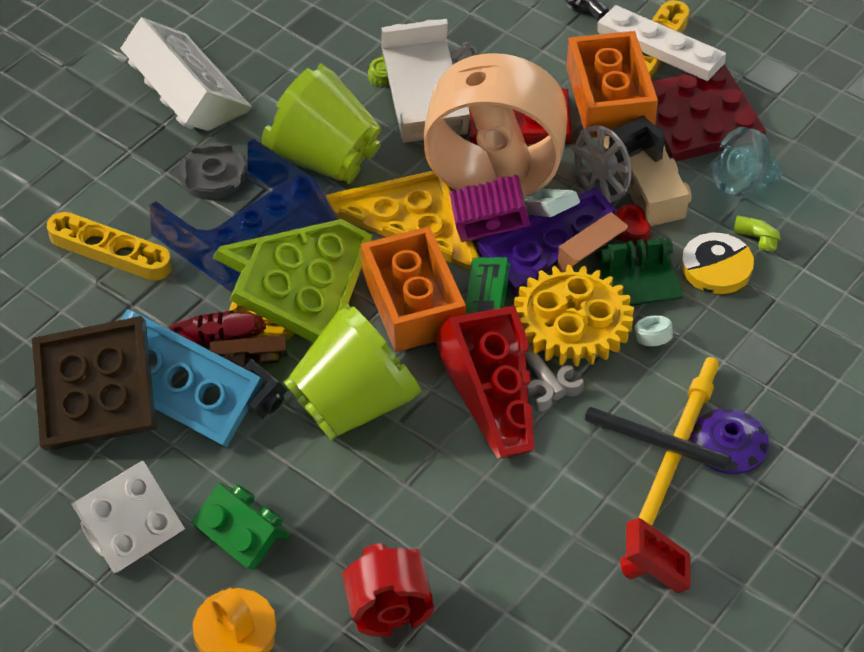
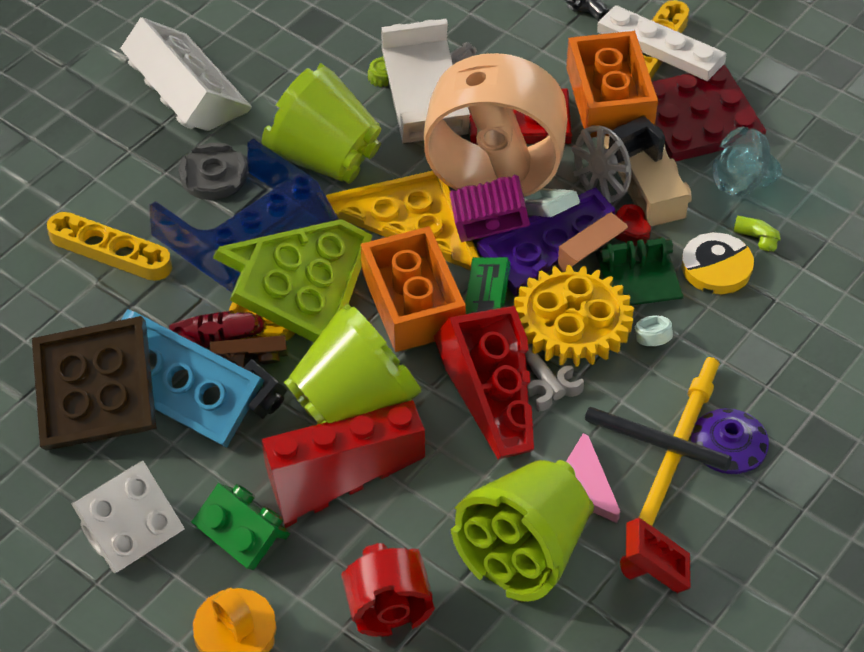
(339, 457): none -> red wedge
(523, 527): none -> lime cone
(592, 477): none -> bright pink tile

